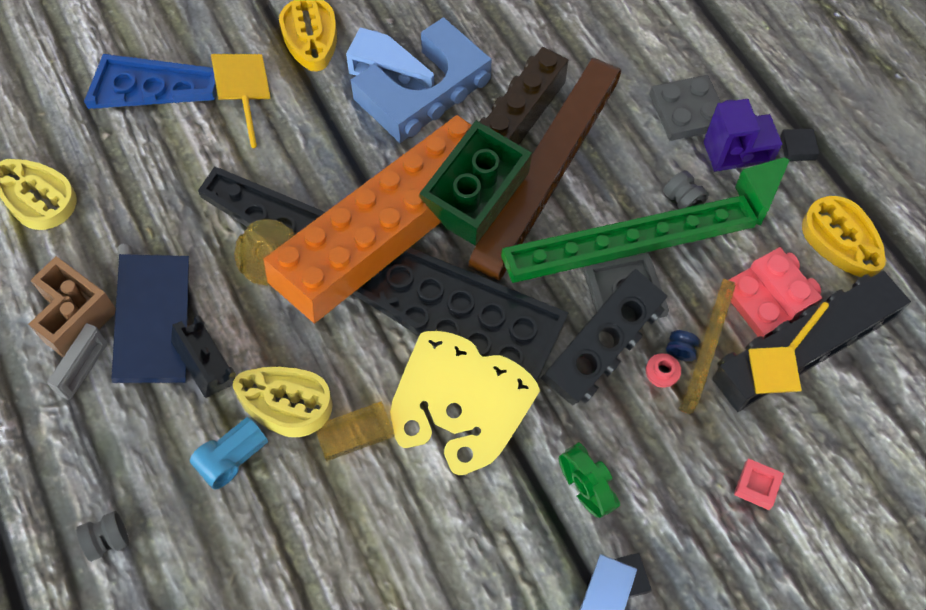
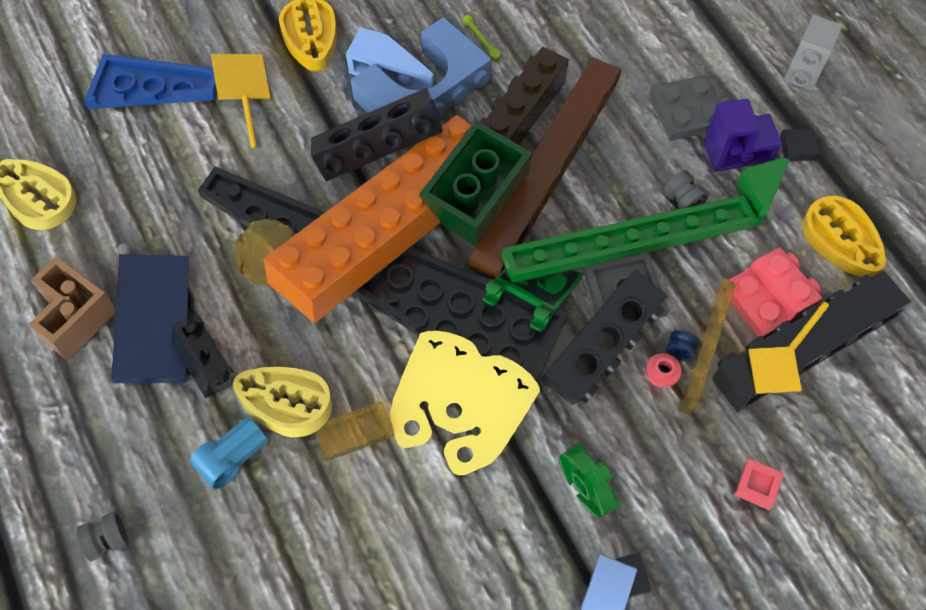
(77, 362): light grey tile -> none
(376, 134): none -> black brick
(494, 53): none -> lime hinge
(544, 292): none -> green flag
(813, 52): none -> light grey brick

